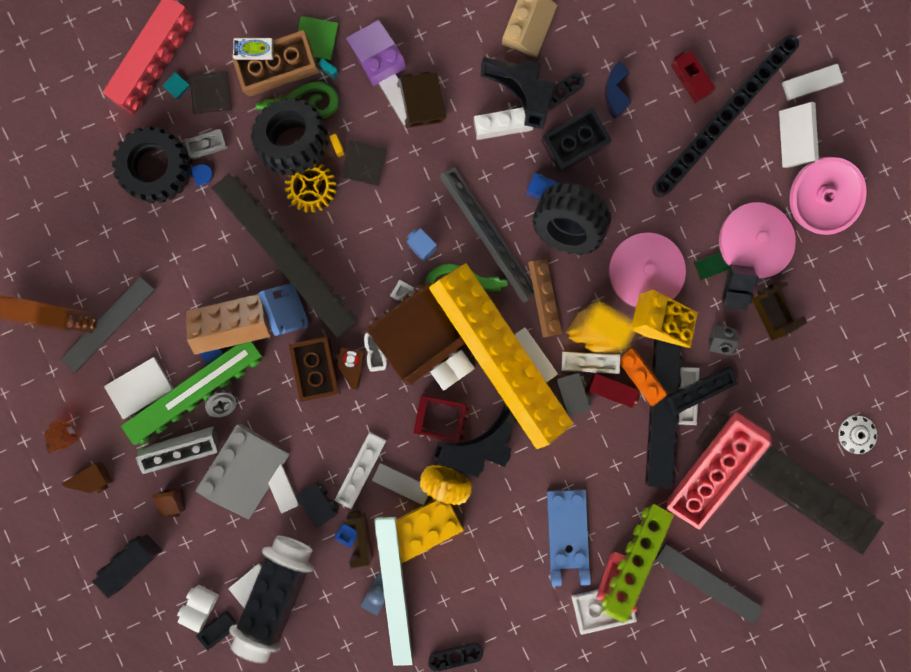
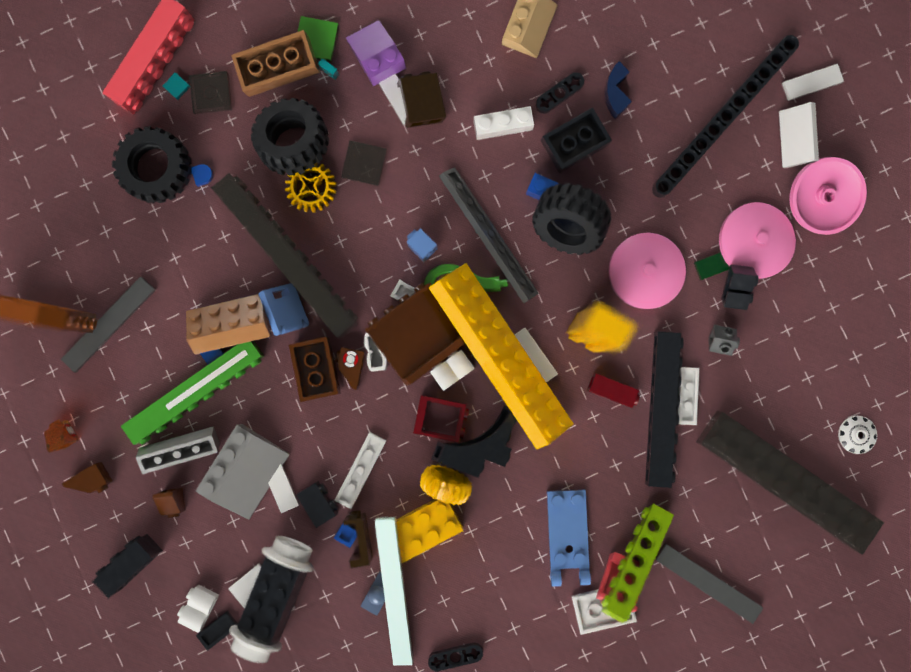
(138, 388): white tile -> none
(205, 144): light grey plate -> none
(213, 408): light grey gear -> none
(253, 48): tile -> none
(305, 89): bright green plant -> none
(337, 145): yellow tile -> none
(400, 483): light grey tile -> none
(524, 83): black arch -> none
(545, 298): medium nougat plate -> none
(573, 394): dark grey brick -> none
(591, 362): white tile -> none
(642, 377): orange plate -> none
(664, 319): yellow slope -> none
(692, 76): dark red brick -> none
(701, 390): black tile -> none
(718, 470): coral brick -> none
(776, 312): dark brown panel -> none

